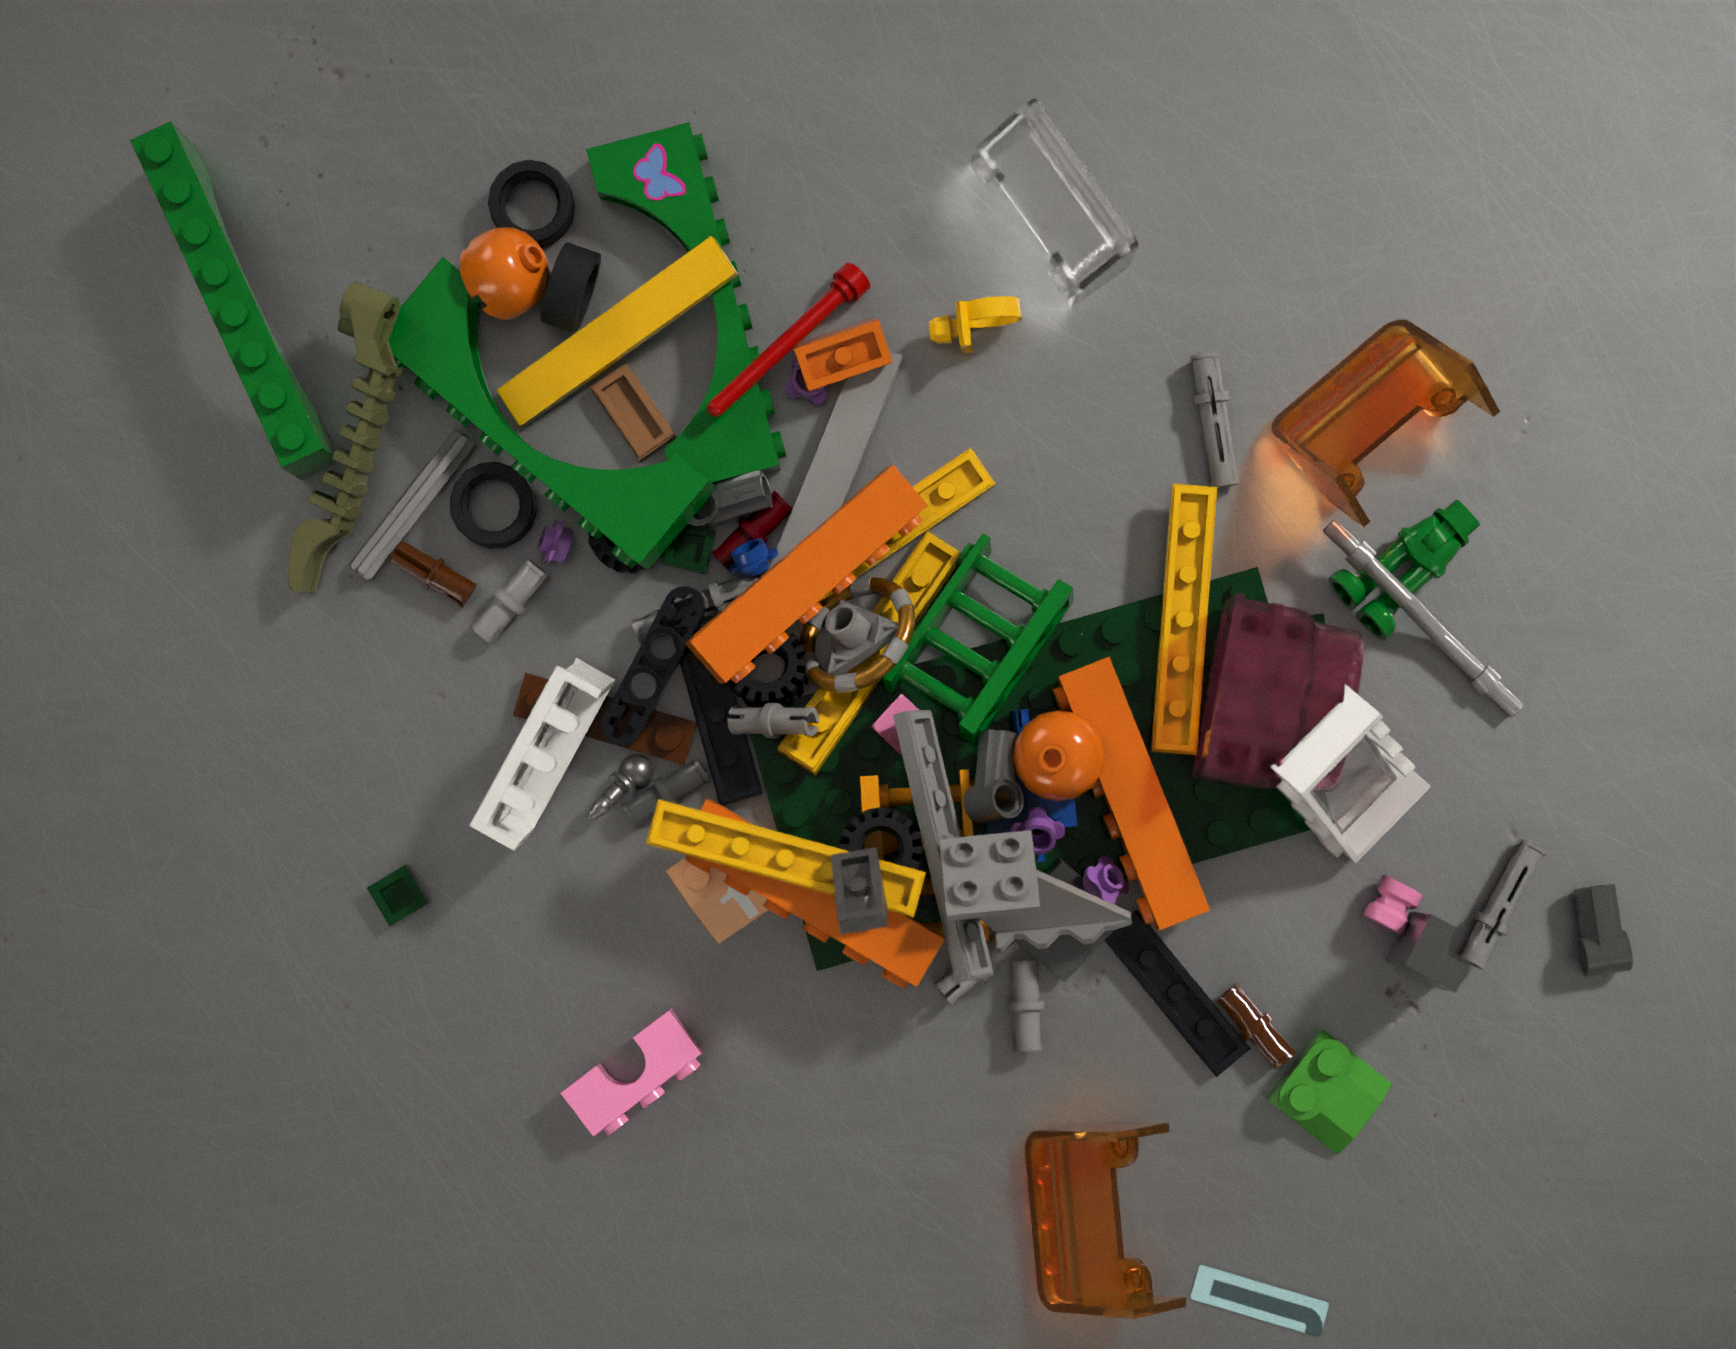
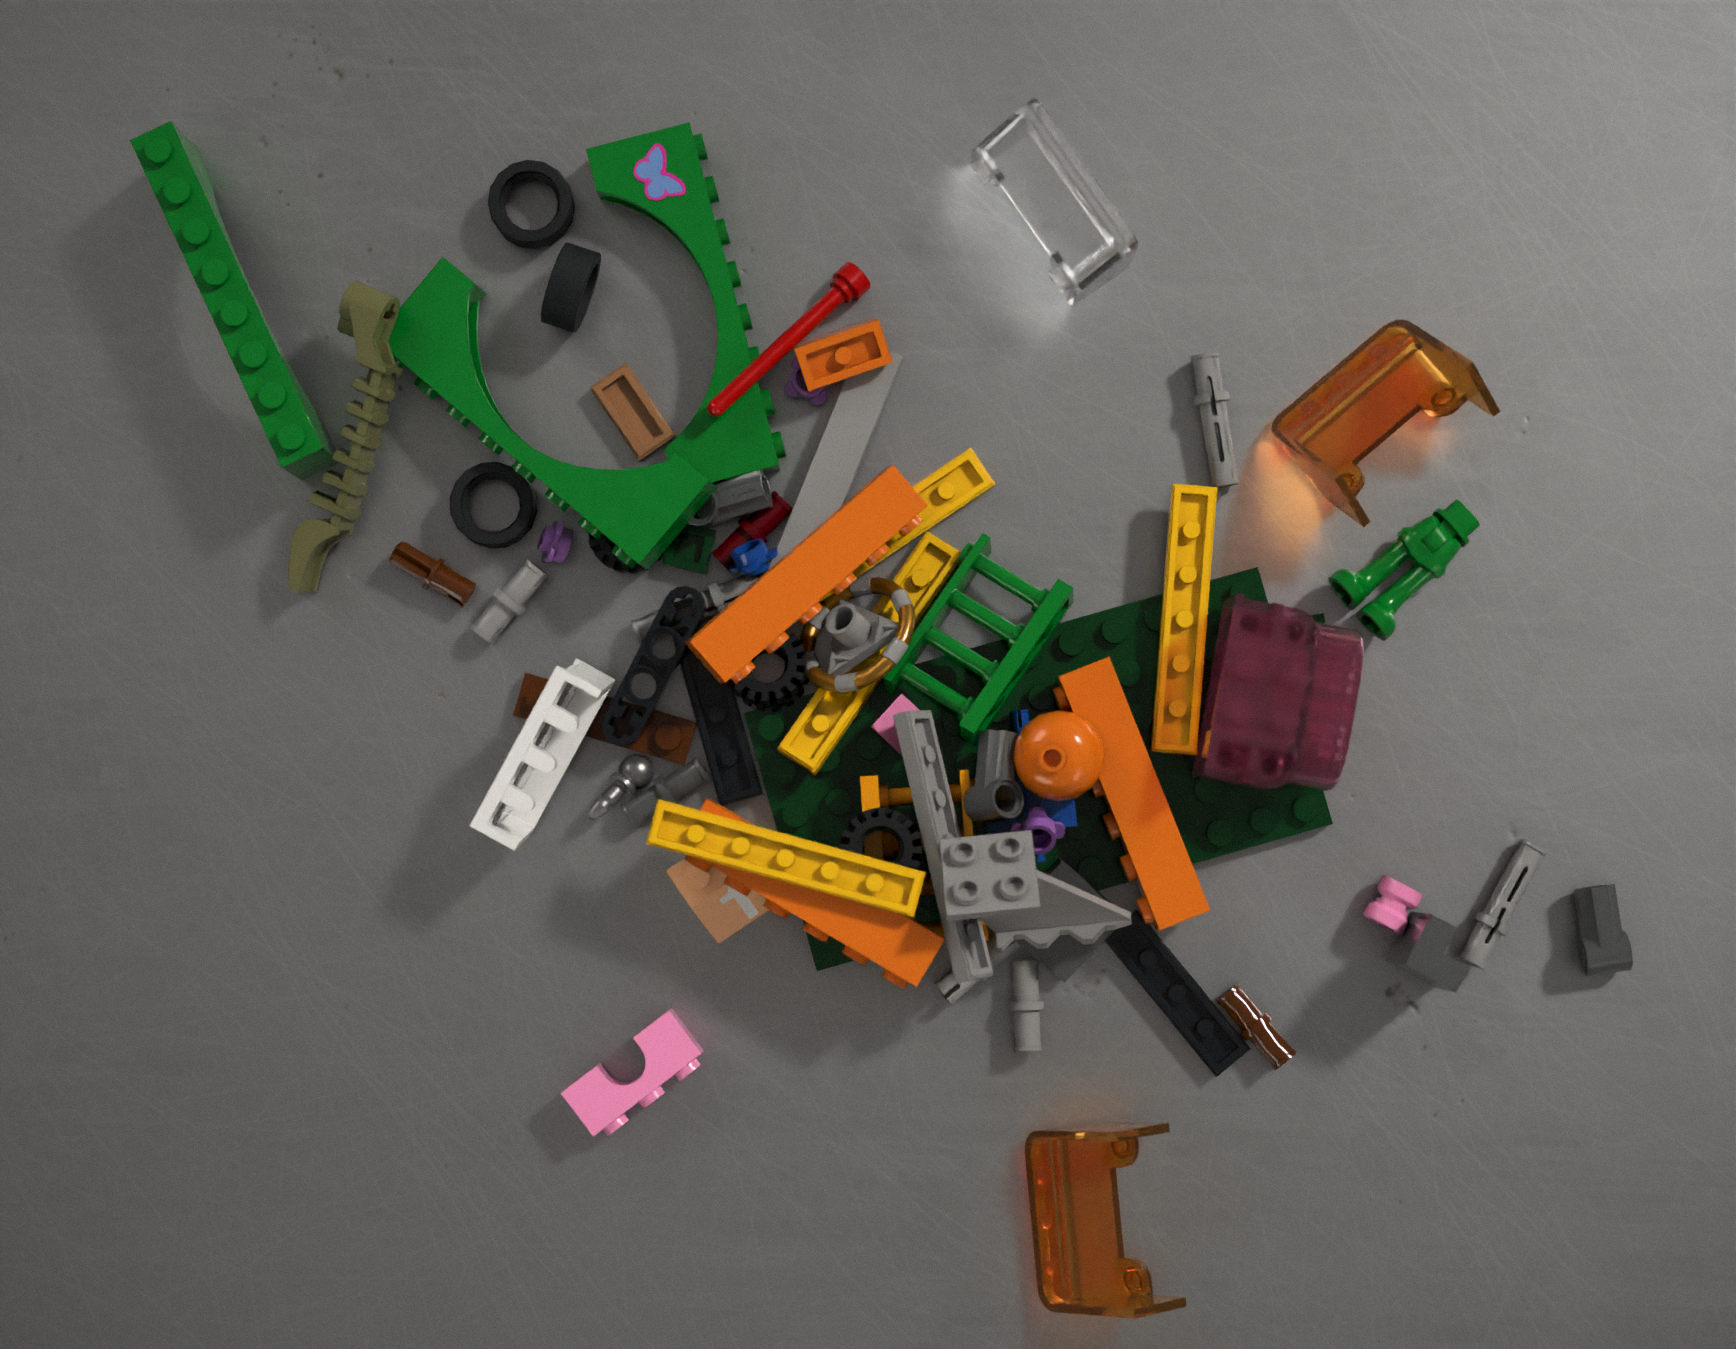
(398, 895): dark green tile -> none
(412, 504): light grey axle -> none
(505, 271): orange cylinder -> none
(617, 332): yellow tile -> none
(773, 720): light grey pin -> none
(859, 891): flat silver slope -> none
(975, 314): yellow piece -> none
(1105, 880): medium lavender plate -> none
(1259, 1300): clear light blue sticker -> none
(1330, 1091): bright green slope -> none
(1373, 786): white window -> none
(1482, 677): light grey bar -> none

